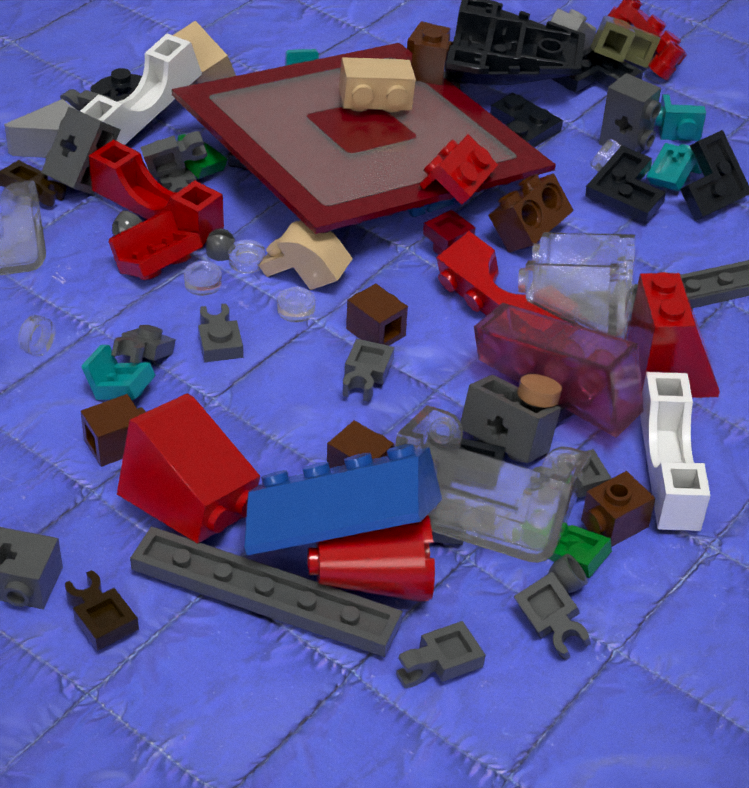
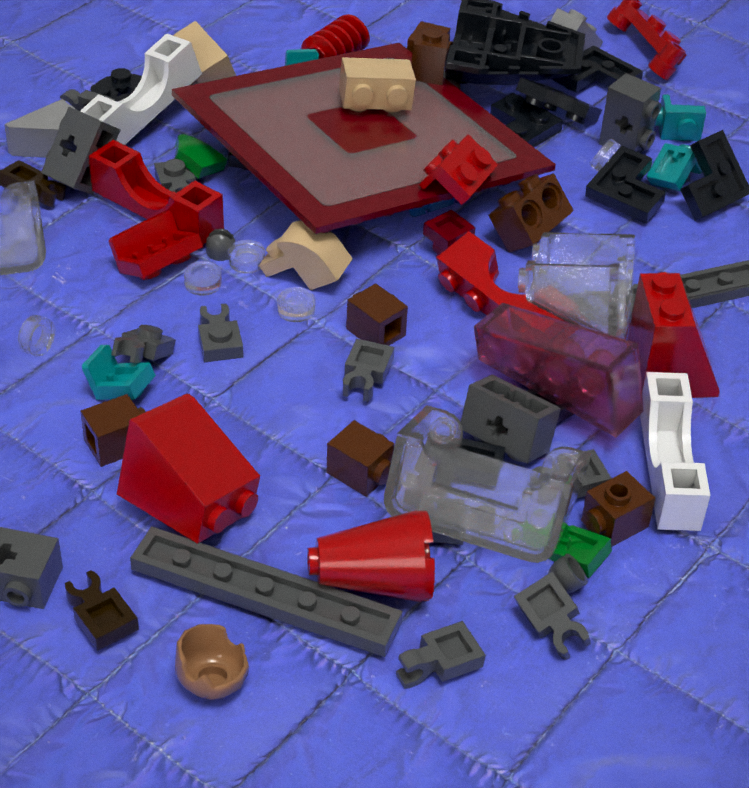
(124, 221): dark grey hinge -> none
(169, 155): dark grey plate -> none
(210, 662): none -> medium nougat hair
(339, 37): none -> red piece
(341, 499): blue slope -> none
(539, 390): medium nougat tile -> none
(551, 98): none -> black plate
(624, 42): olive brick -> none

